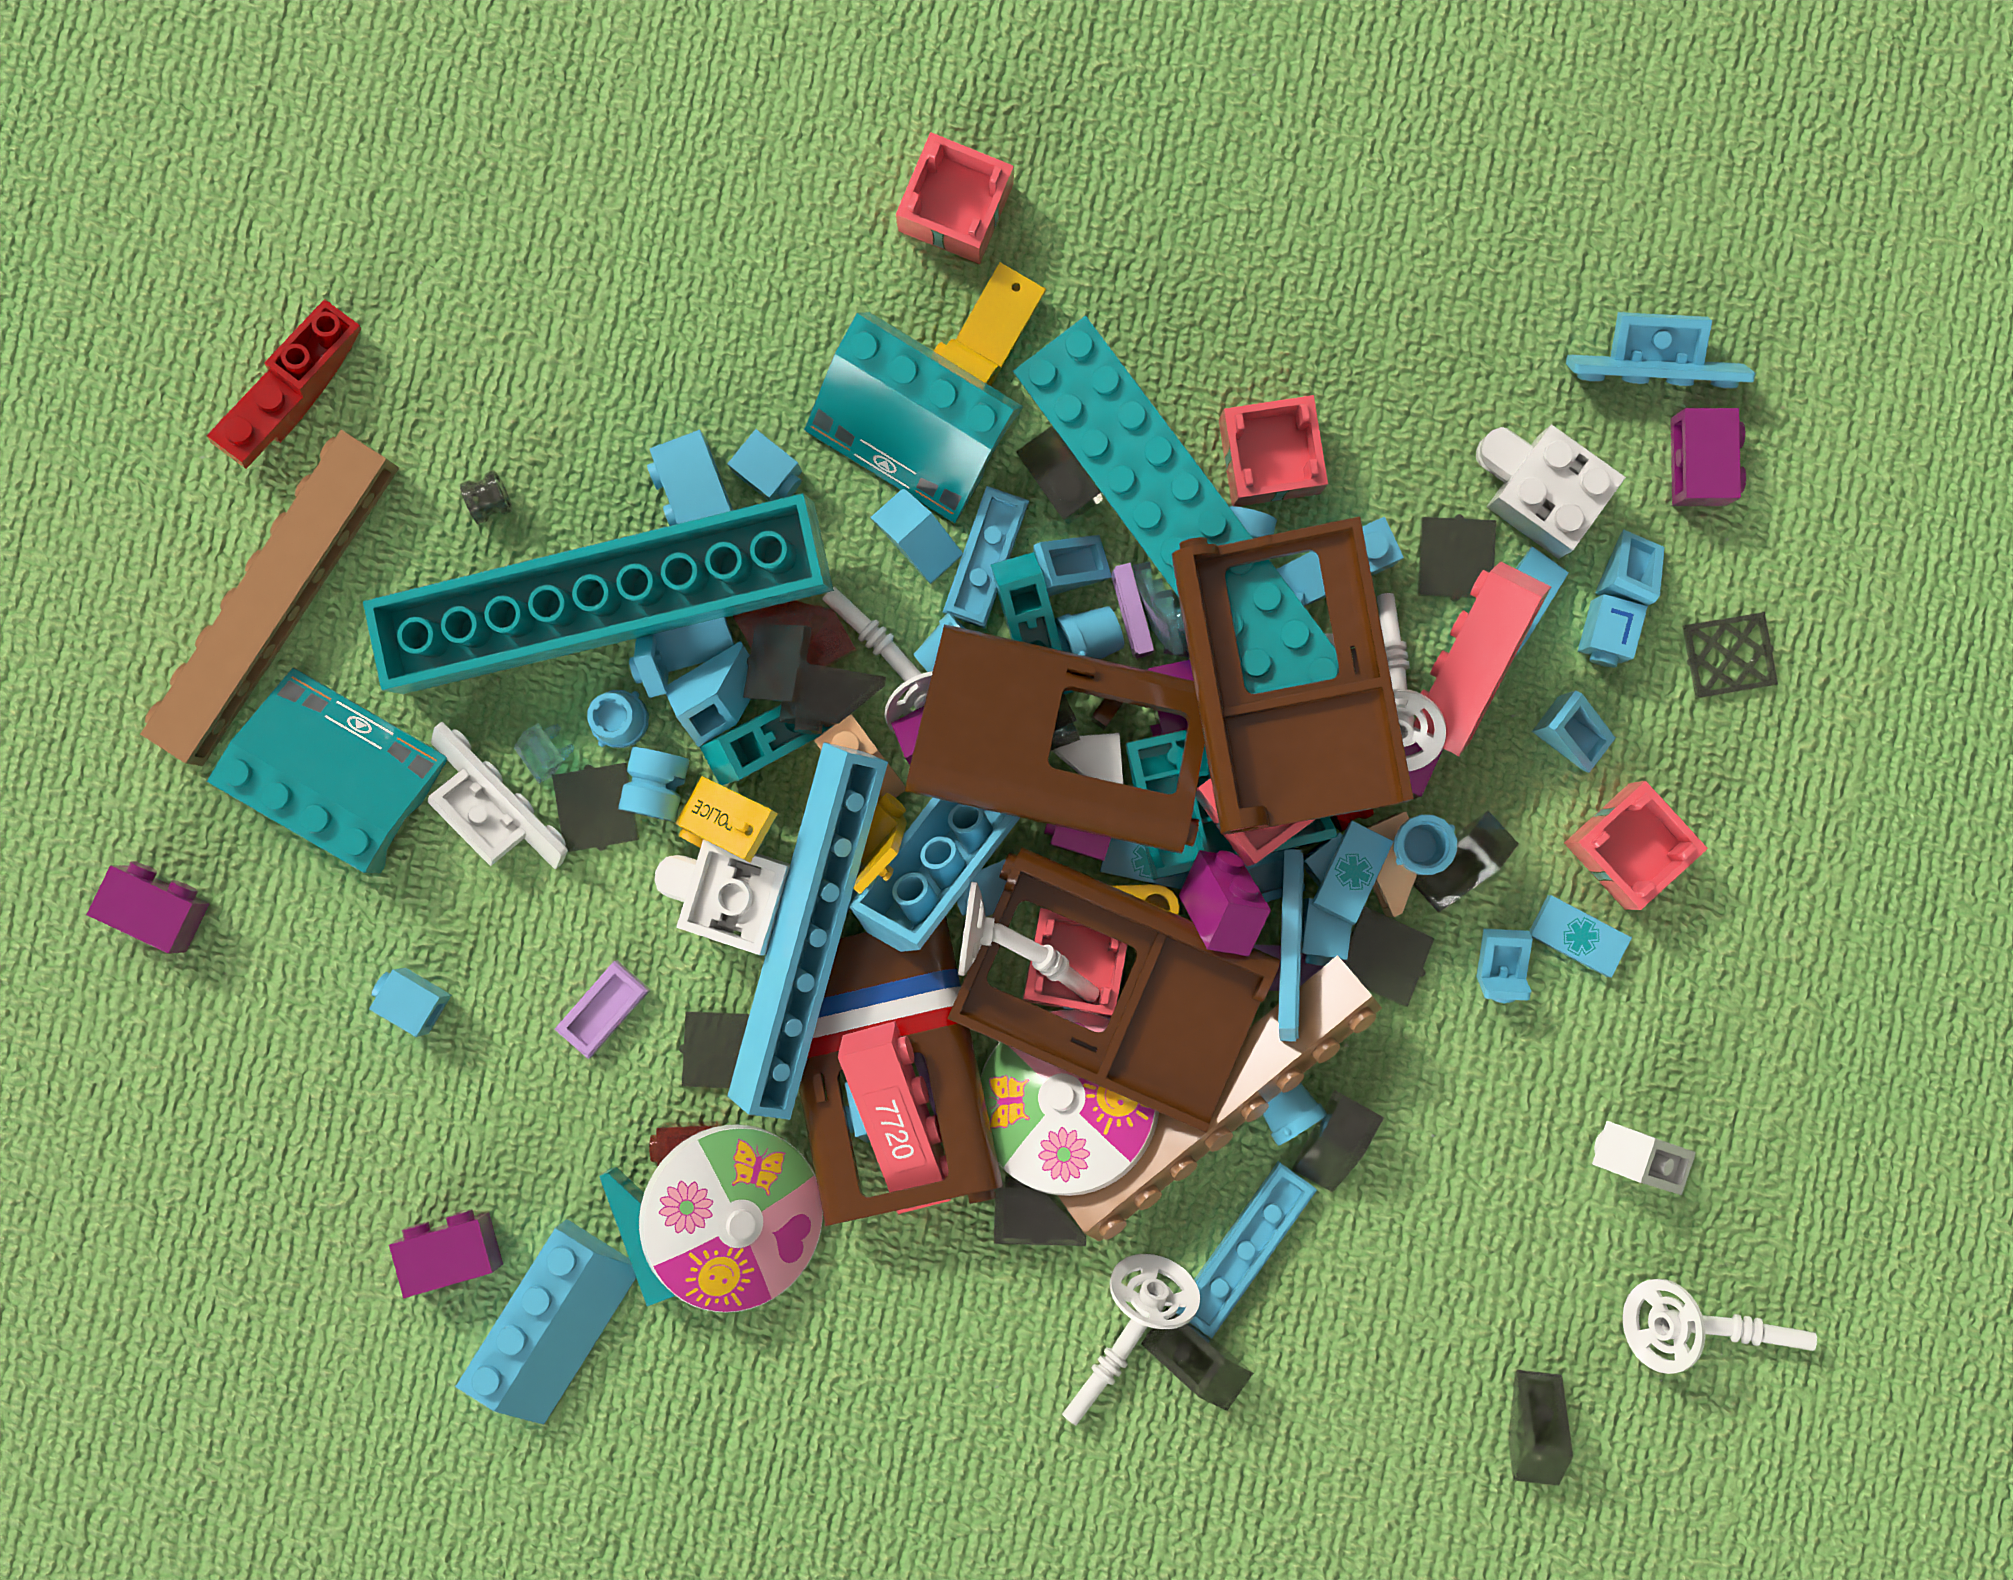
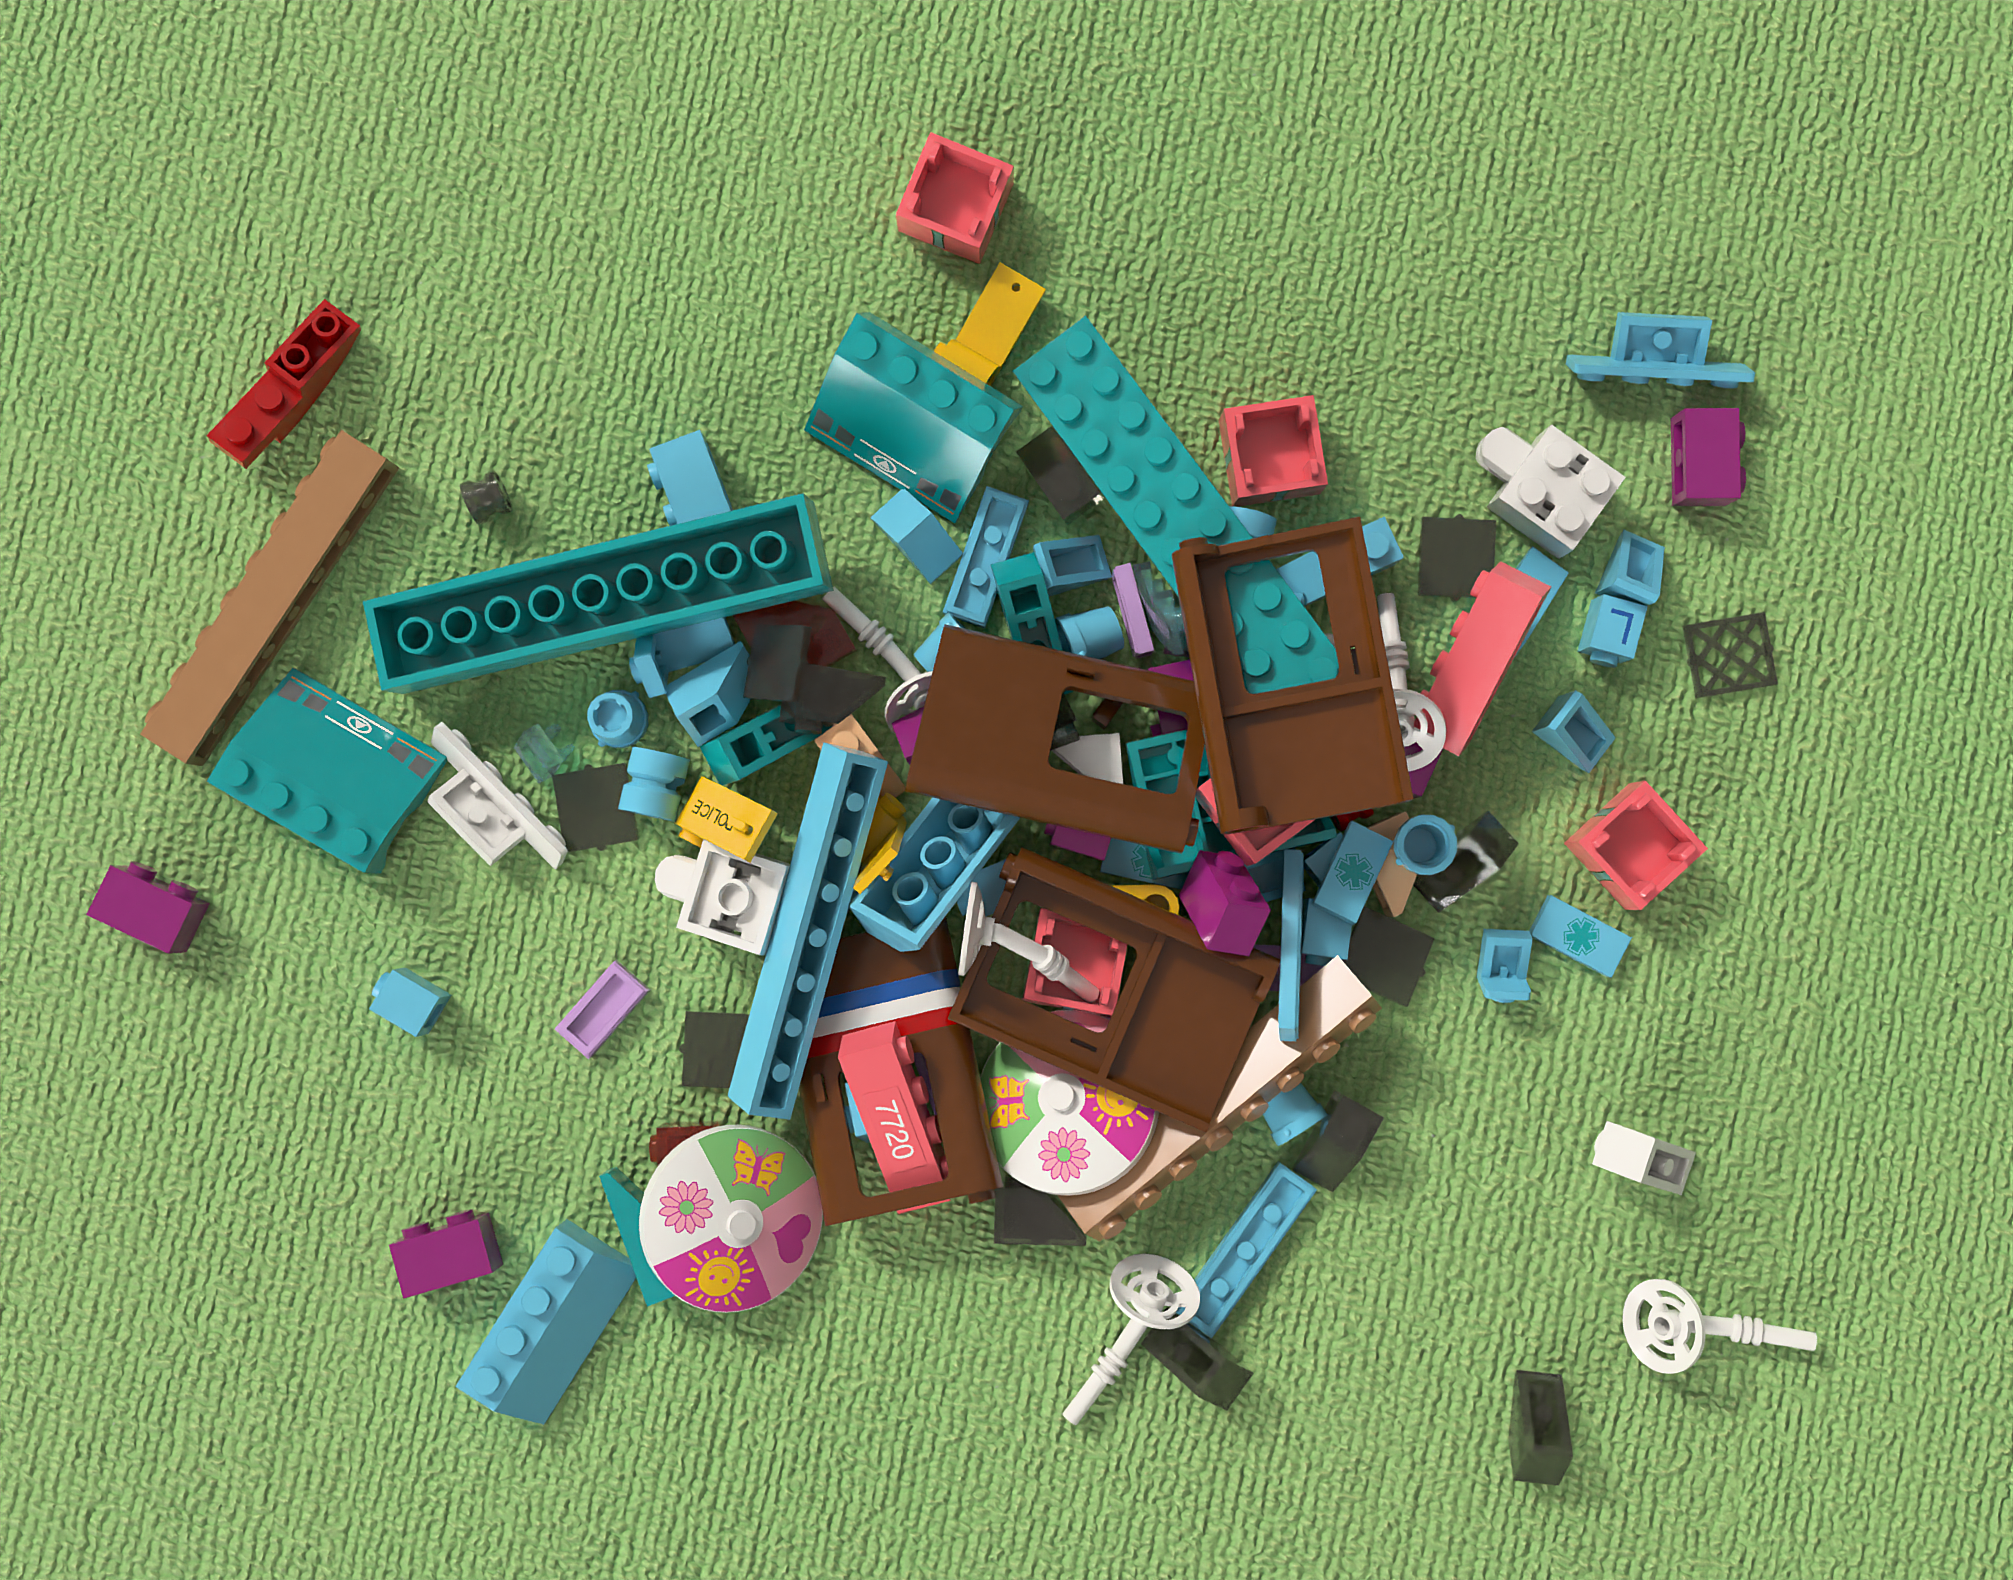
(766, 467): medium azure brick -> none

